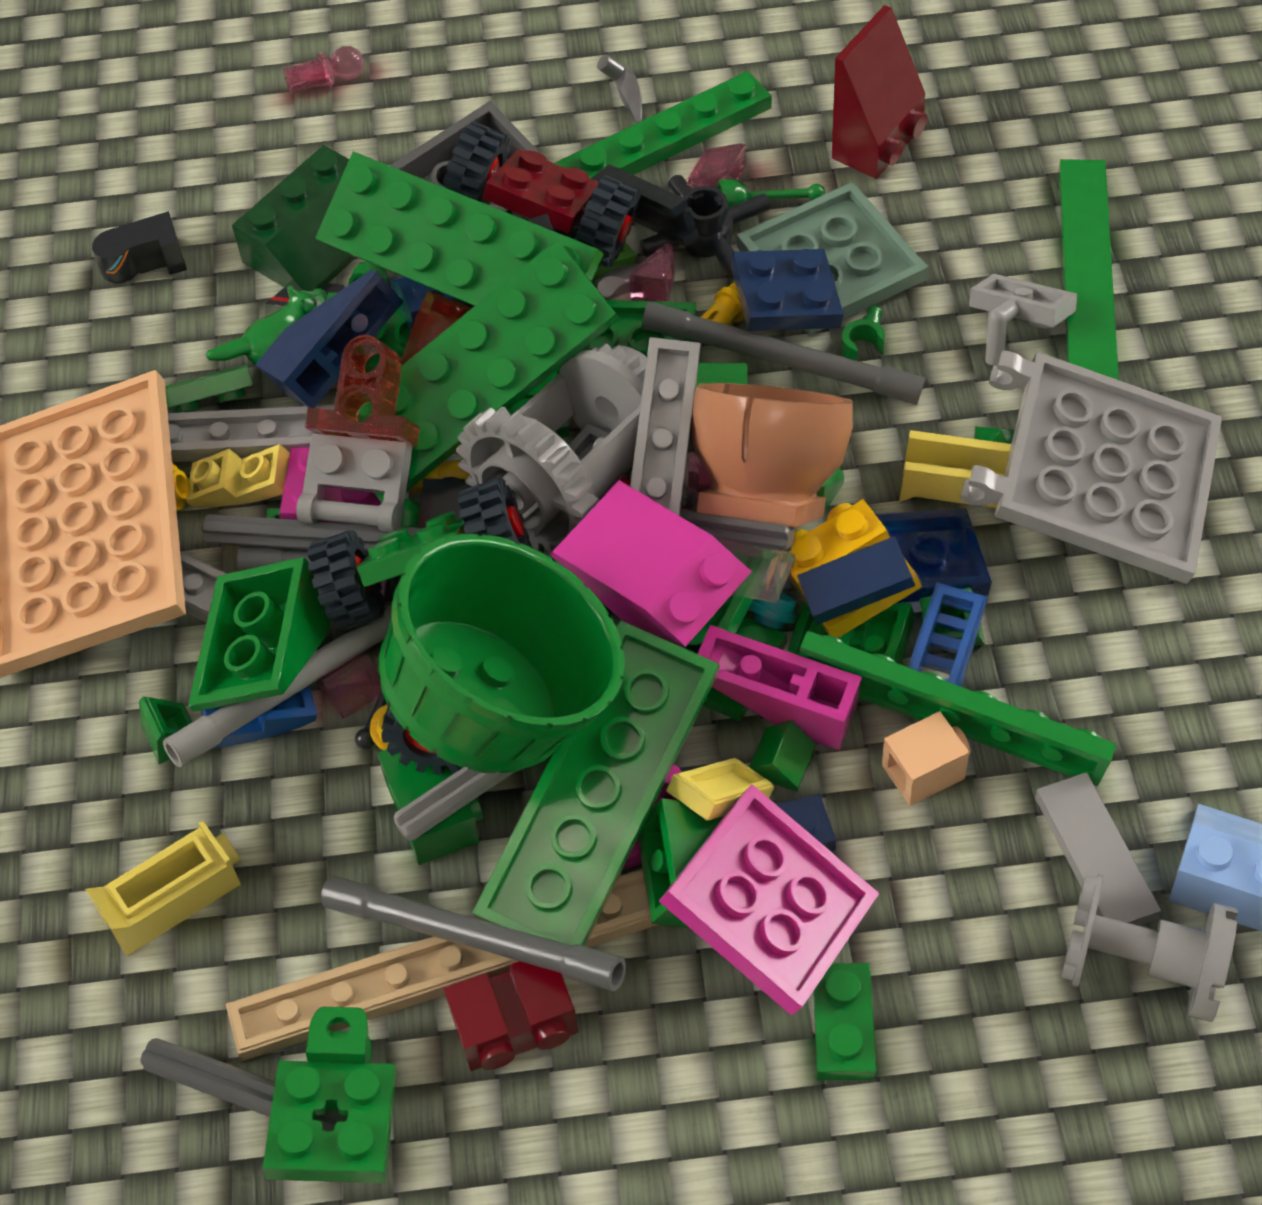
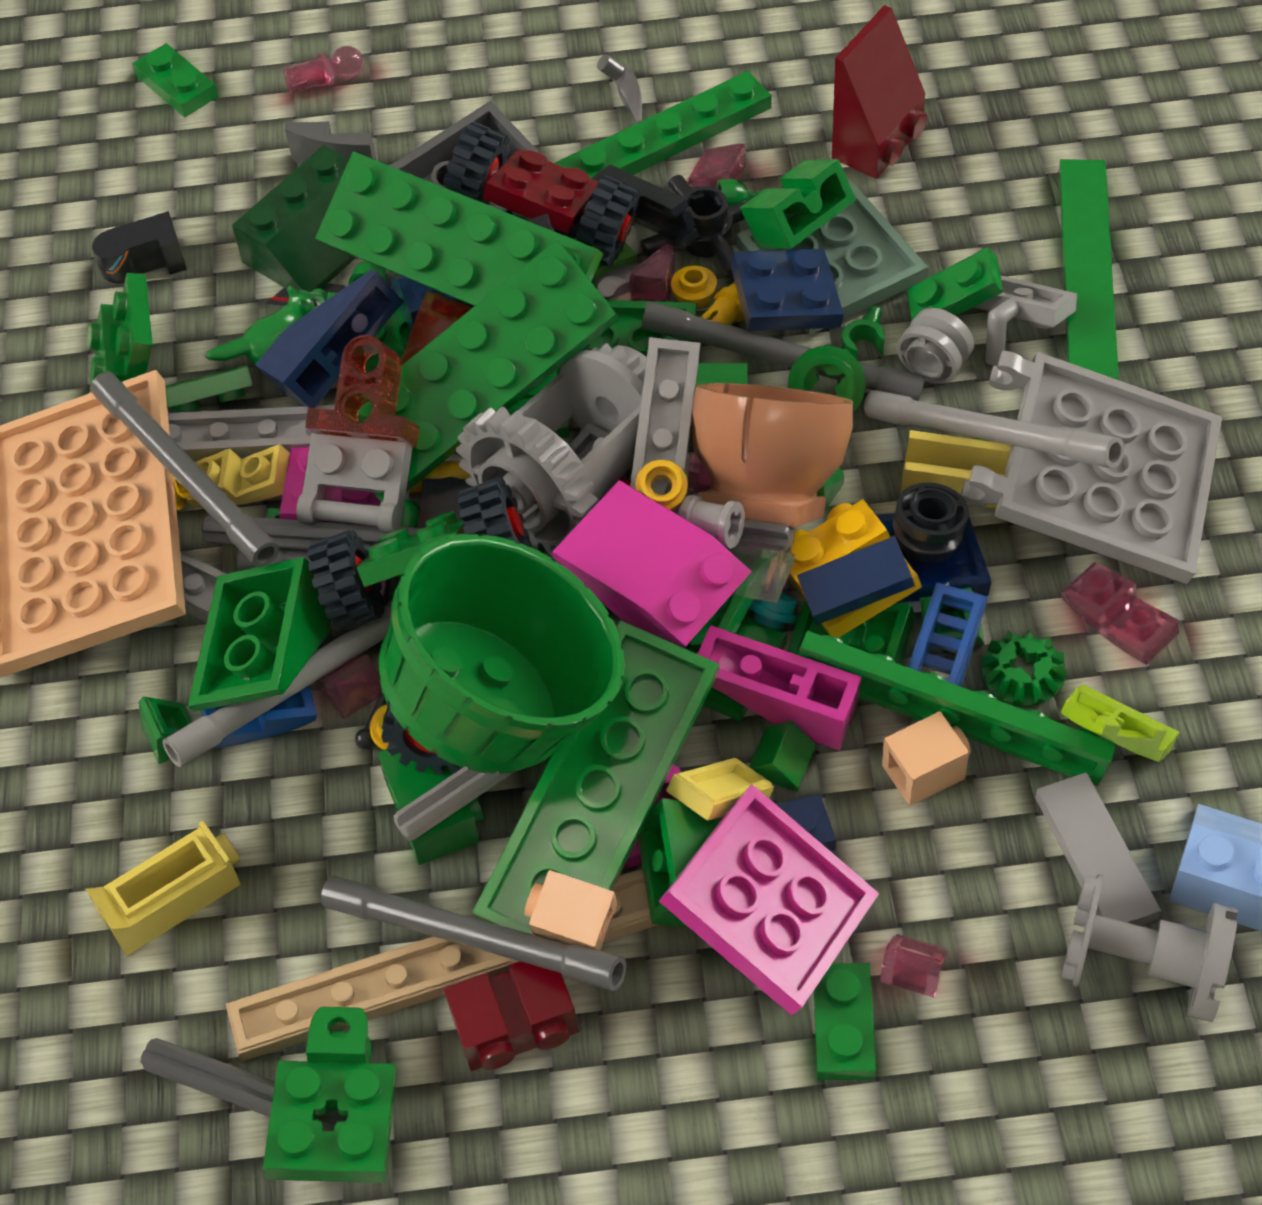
(122, 332): none -> green plate
(175, 80): none -> green plate
(241, 529): none -> dark grey piece
(308, 137): none -> dark grey slope
(570, 910): none -> light nougat brick
(665, 471): none -> yellow plate
(694, 285): none -> yellow plate
(719, 520): none -> light grey bush
(808, 200): none -> green brick
(833, 361): none -> green gear
(913, 965): none -> clear pink slope
(929, 522): none -> black wheel
(935, 345): none -> light grey wheel
(959, 285): none -> green plate
(1014, 684): none -> green gear
(1077, 445): none -> light grey piece
(1114, 611): none -> clear pink slope
(1119, 723): none -> lime slope

